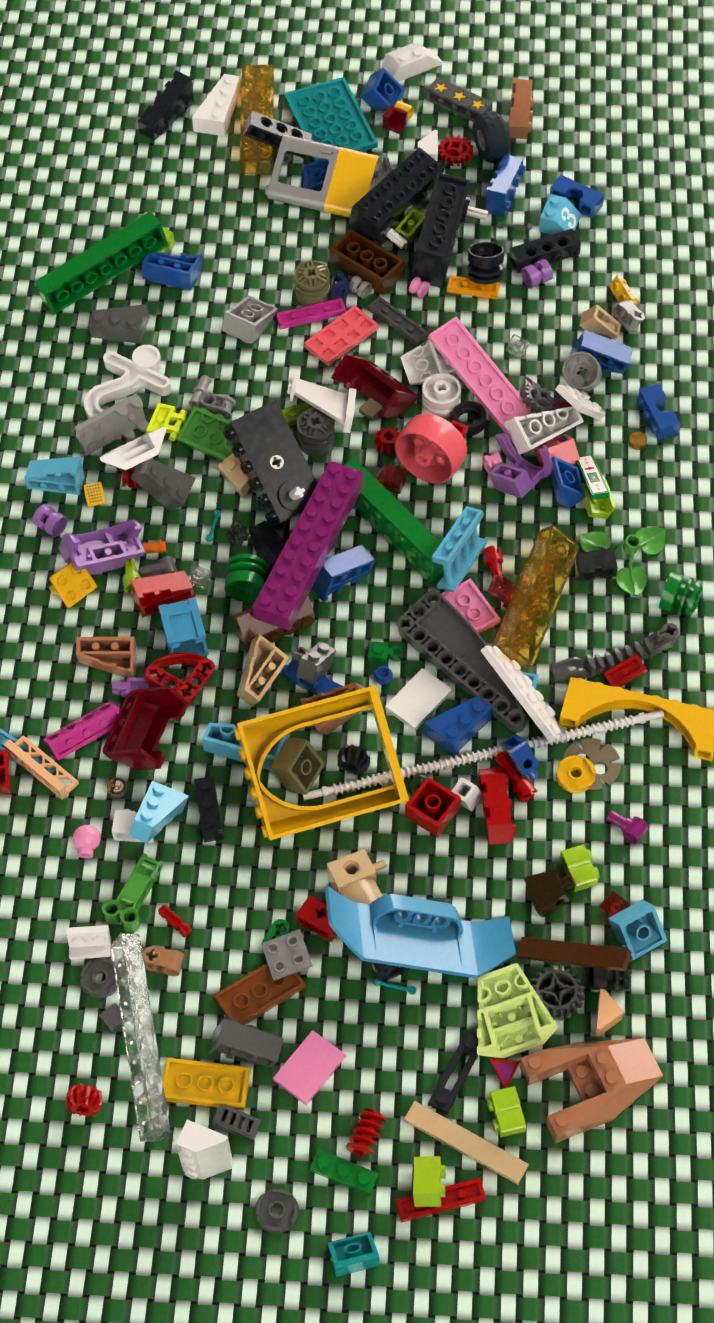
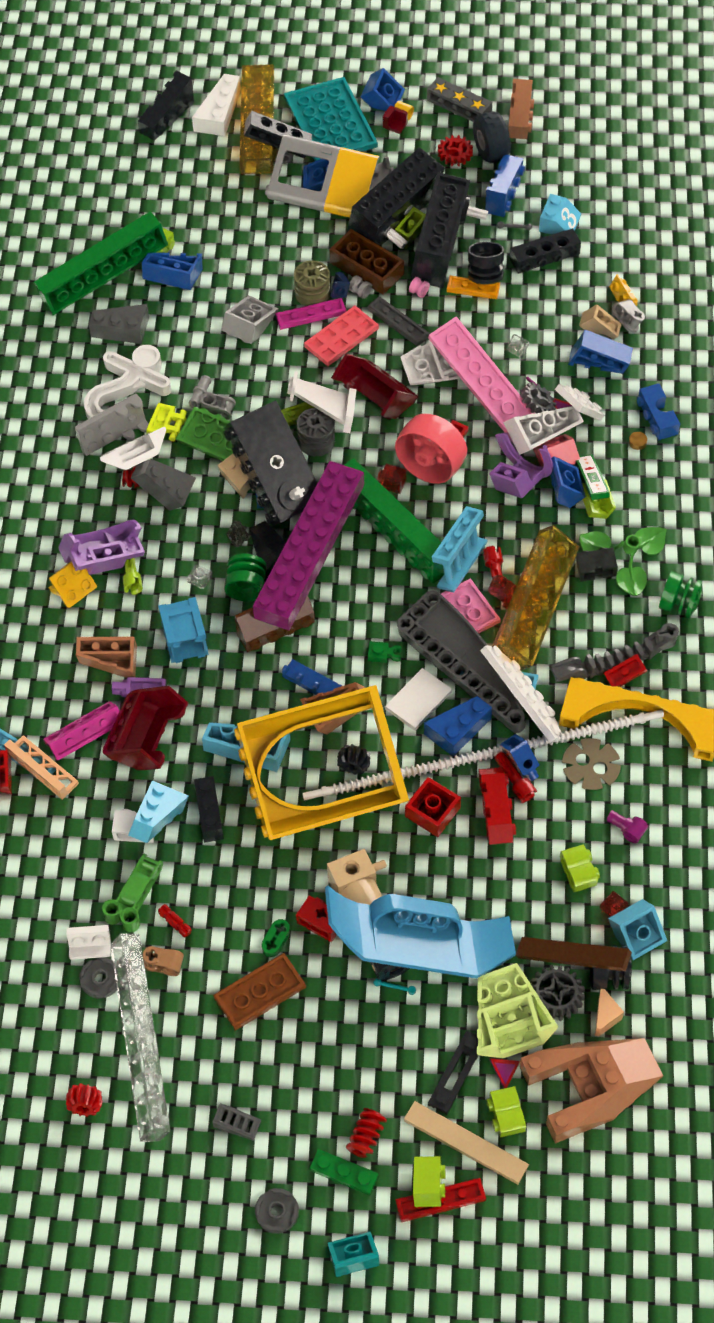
(49, 520): medium lavender wheel -> none
(56, 475): medium azure wedge -> none
(86, 840): bright pink piece -> none
(94, 494): yellow slope -> none
(112, 1017): dark grey tile -> none
(117, 787): tile -> none
(155, 547): orange pin -> none
(160, 590): wedge -> none
(164, 566): dark grey piece -> none
(180, 686): red beam -> none
(203, 1151): white slope -> none
(206, 1083): yellow tile -> none
(217, 513): teal hinge -> none
(246, 1042): dark grey wedge -> none
(260, 669): tan wedge -> none
(287, 955): light grey hinge -> none
(297, 765): olive brick -> none
(309, 1067): bright pink tile -> none
(314, 662): dark grey brick -> none
(342, 569): blue wedge -> none
(371, 409): dark tan tile -> none
(383, 675): blue plate -> none
(385, 440): red gear -> none
(410, 61): white wedge -> none
(416, 782): dark green arm -> none
(430, 144): white slope -> none
(441, 395): white wheel -> none
(468, 792): white brick -> none
(471, 407): black tyre -> none
(491, 461): bright pink wheel -> none
(537, 273): medium lavender wheel -> none
(549, 891): dark brown torso -> none
(573, 366): light grey wheel -> none
(575, 784): yellow tile -> none
(589, 200): blue arch -> none

